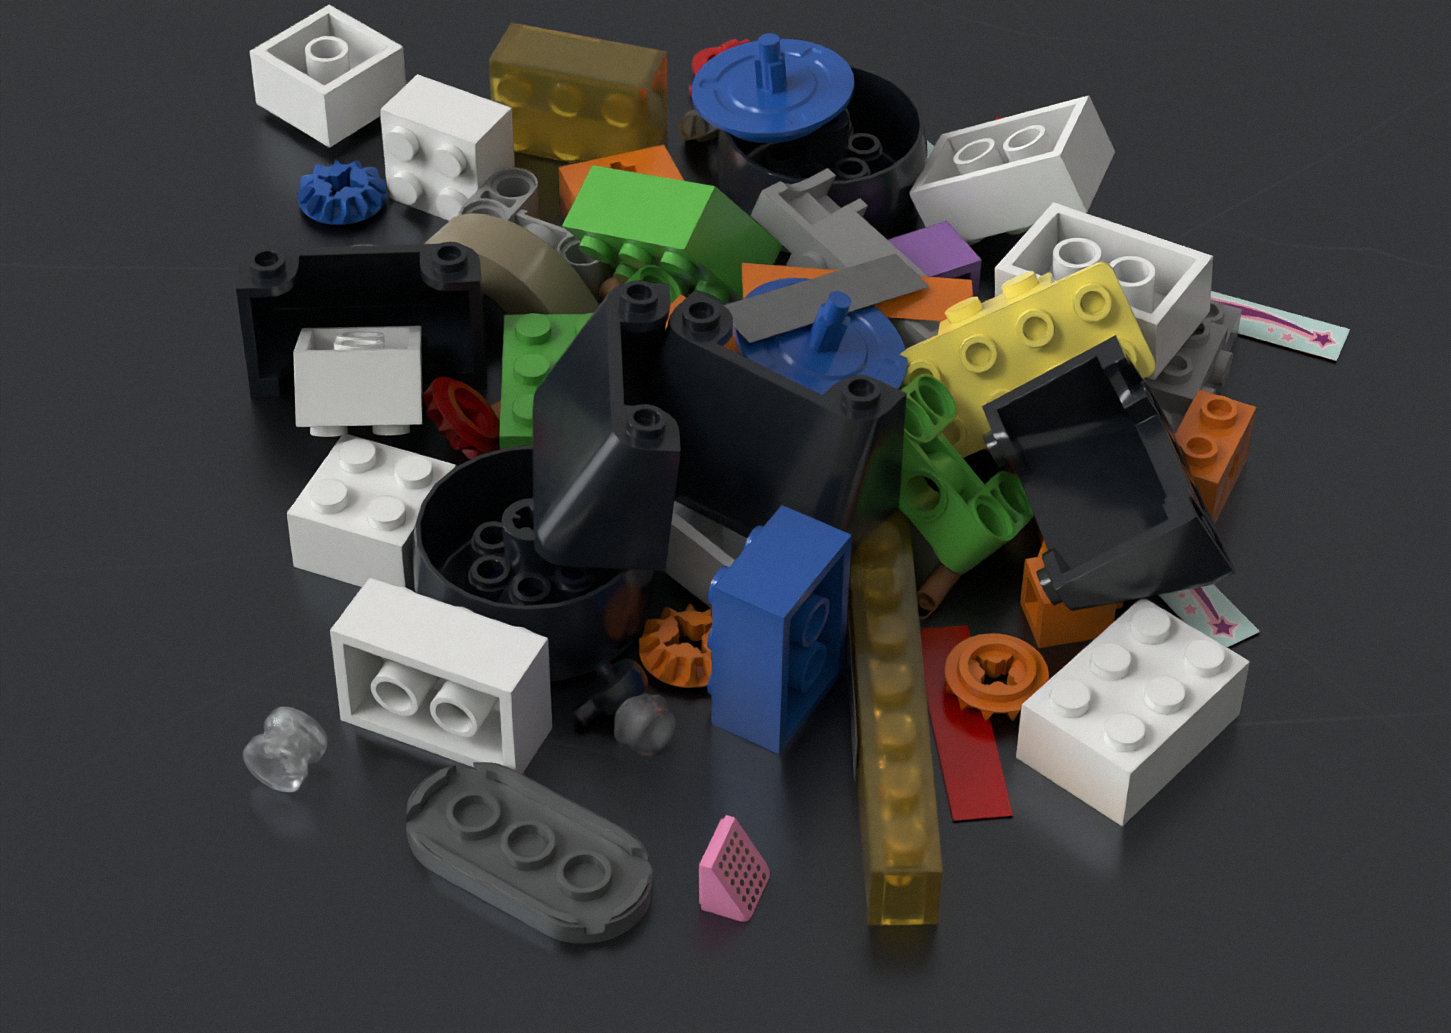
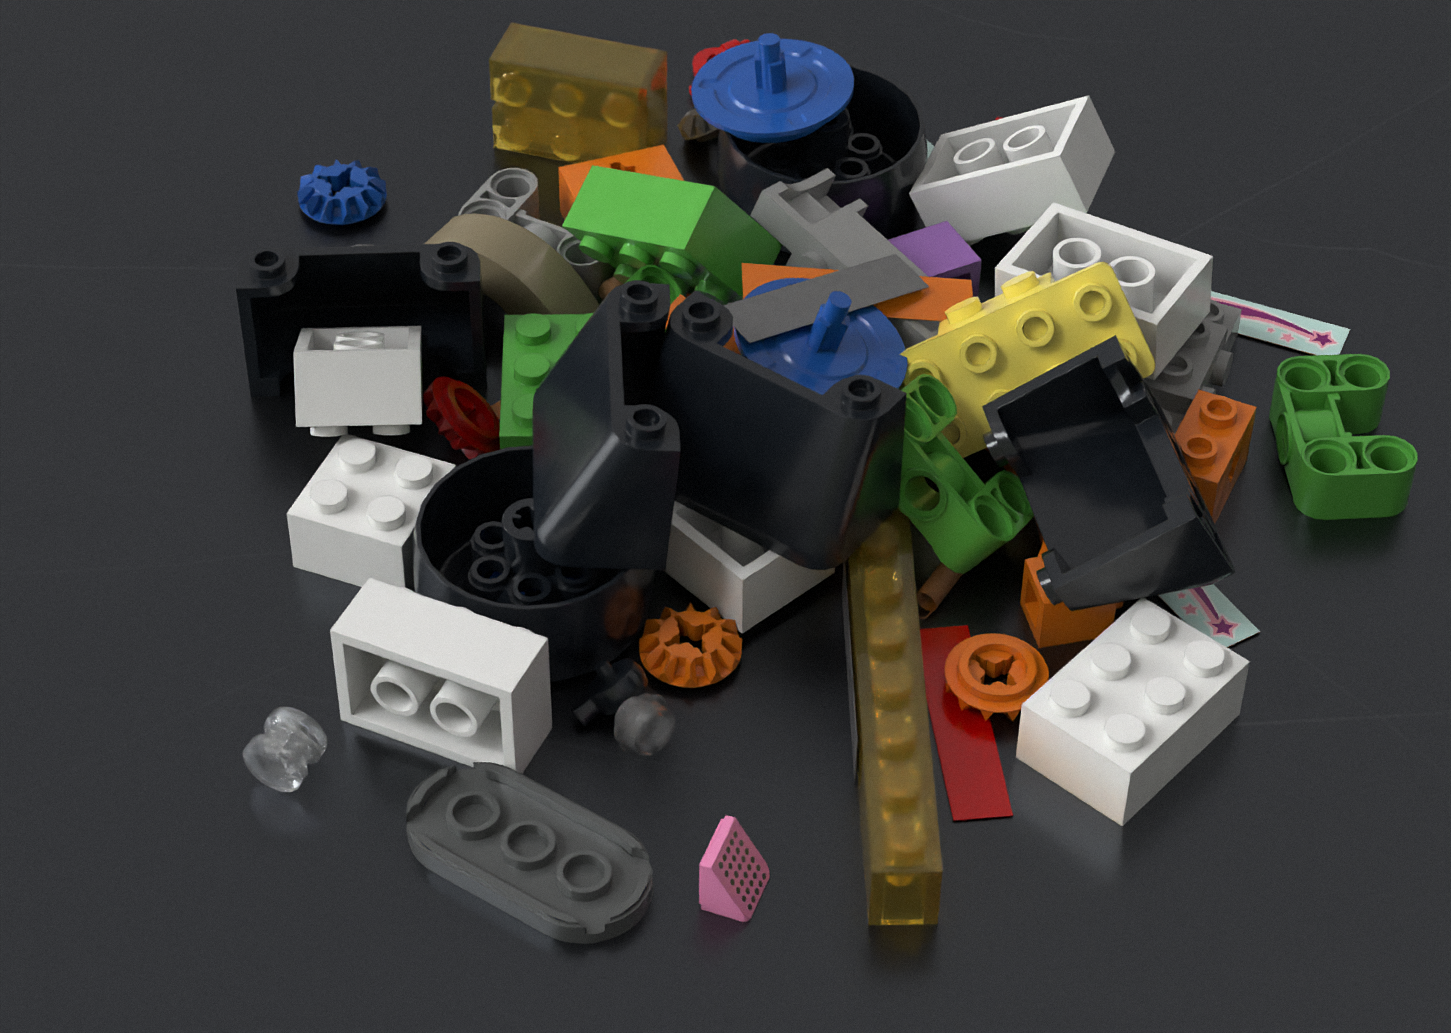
(327, 74): white brick -> none
(442, 145): white brick -> none
(778, 628): blue brick -> none
(1313, 417): none -> bright green beam

